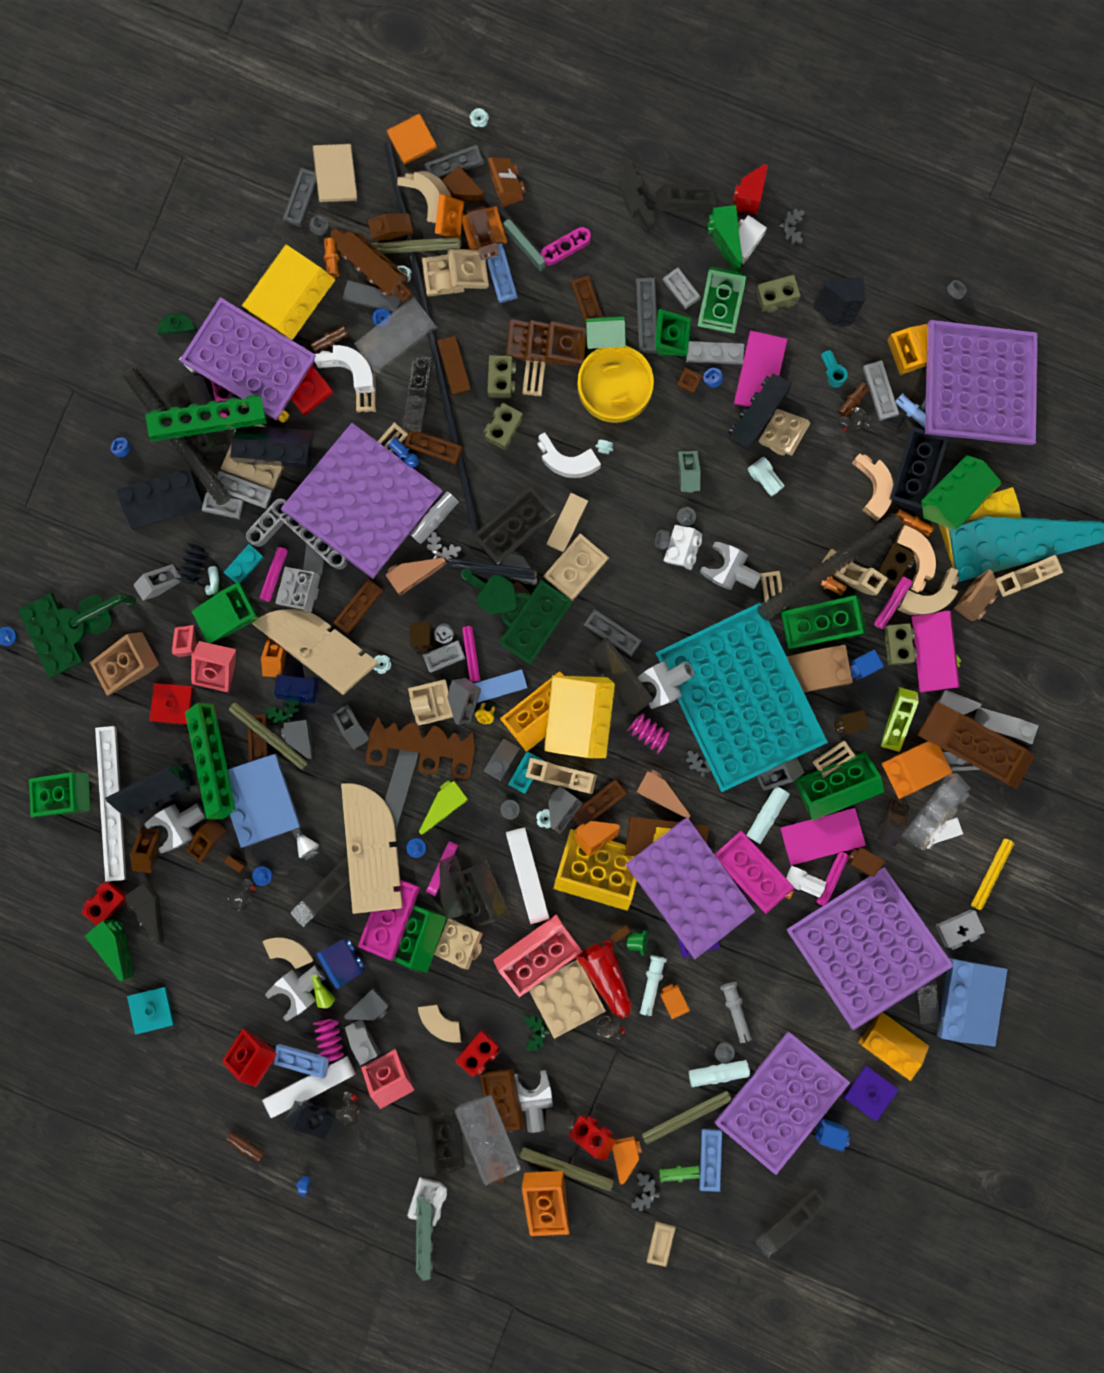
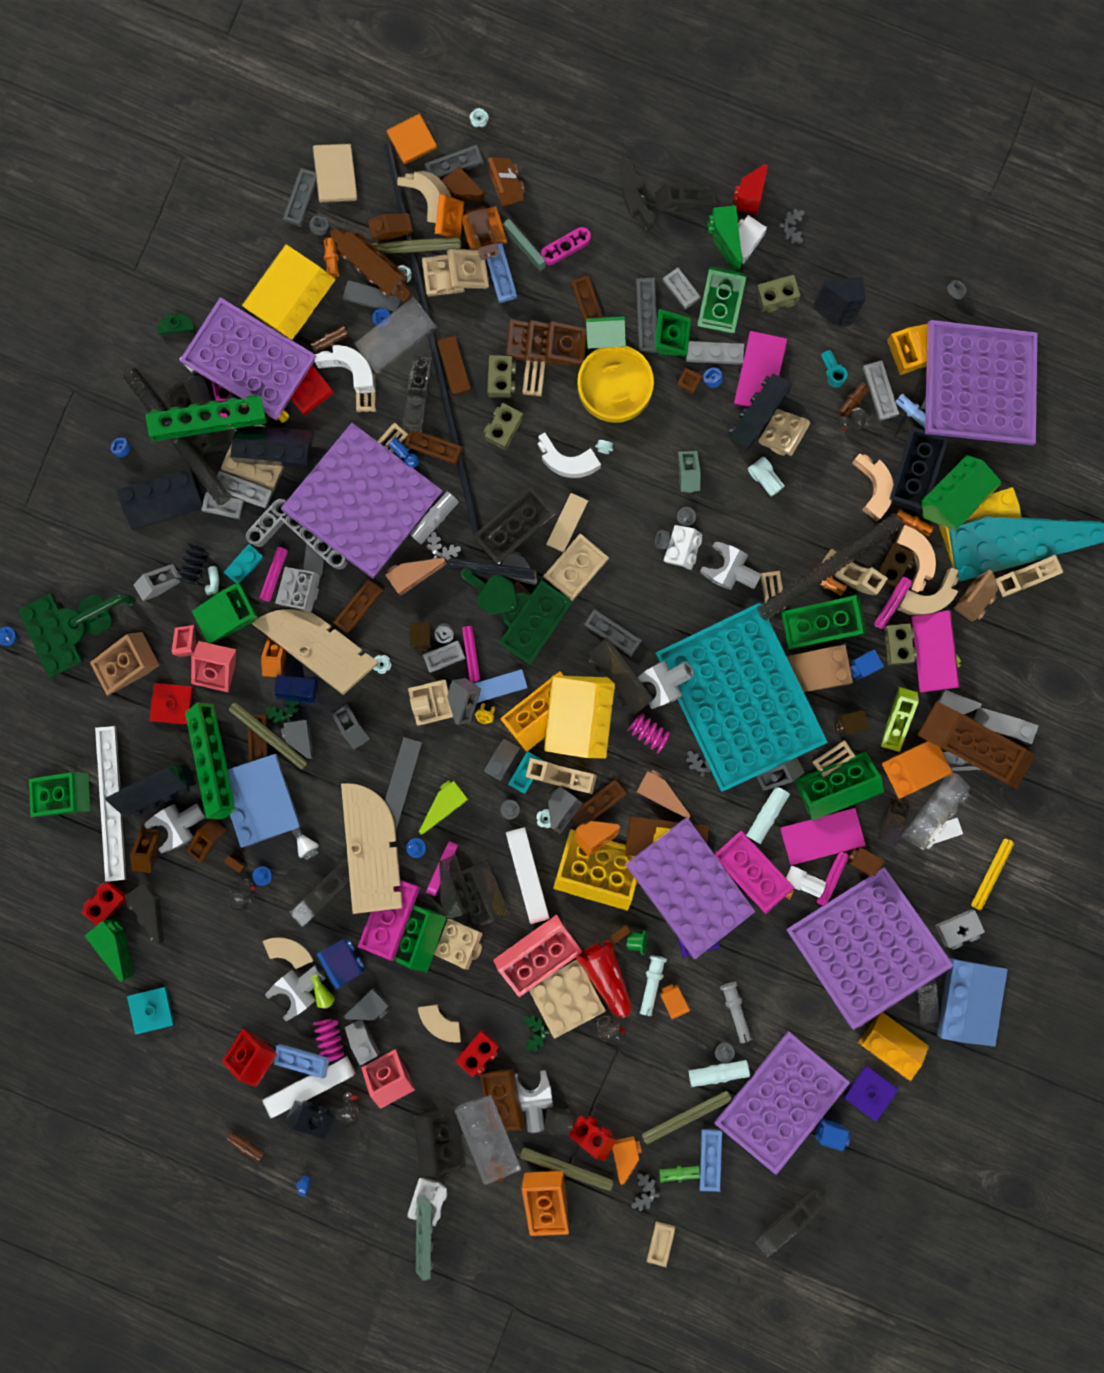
(431, 746): reddish brown piece -> none

